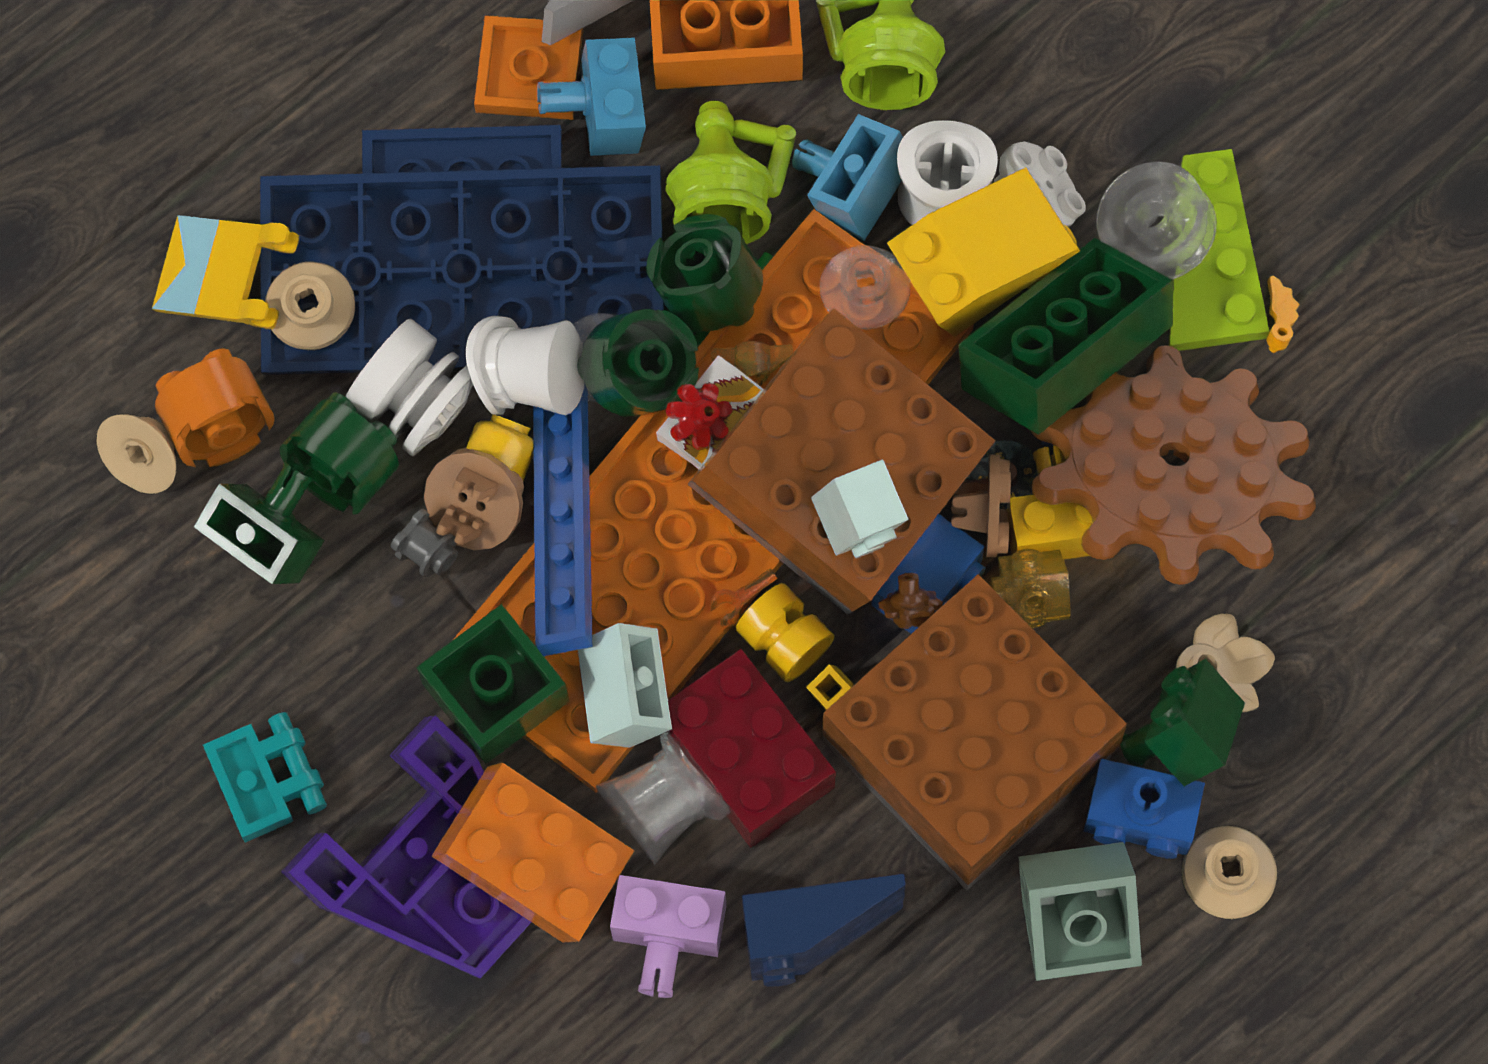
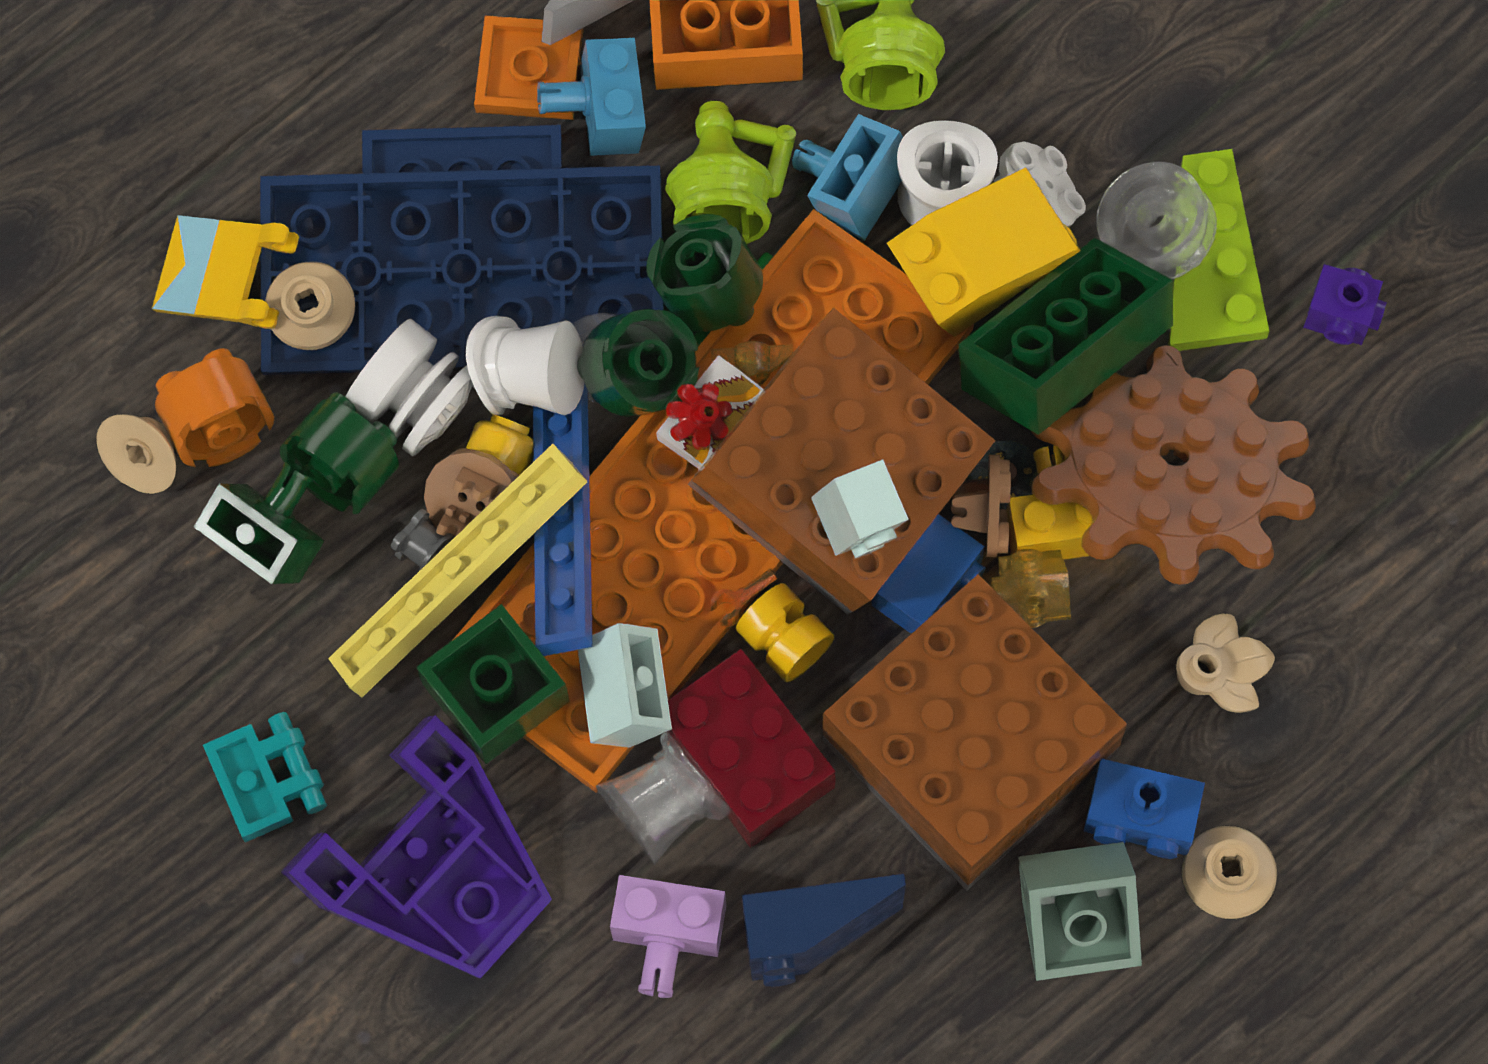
(457, 570): none -> light yellow plate
(533, 853): orange brick -> none
(825, 681): yellow piece -> none
(870, 305): clear piece -> none
(910, 603): reddish brown plant -> none
(1189, 725): dark green brick -> none
(1284, 313): light orange piece -> none
(1345, 305): none -> dark purple brick

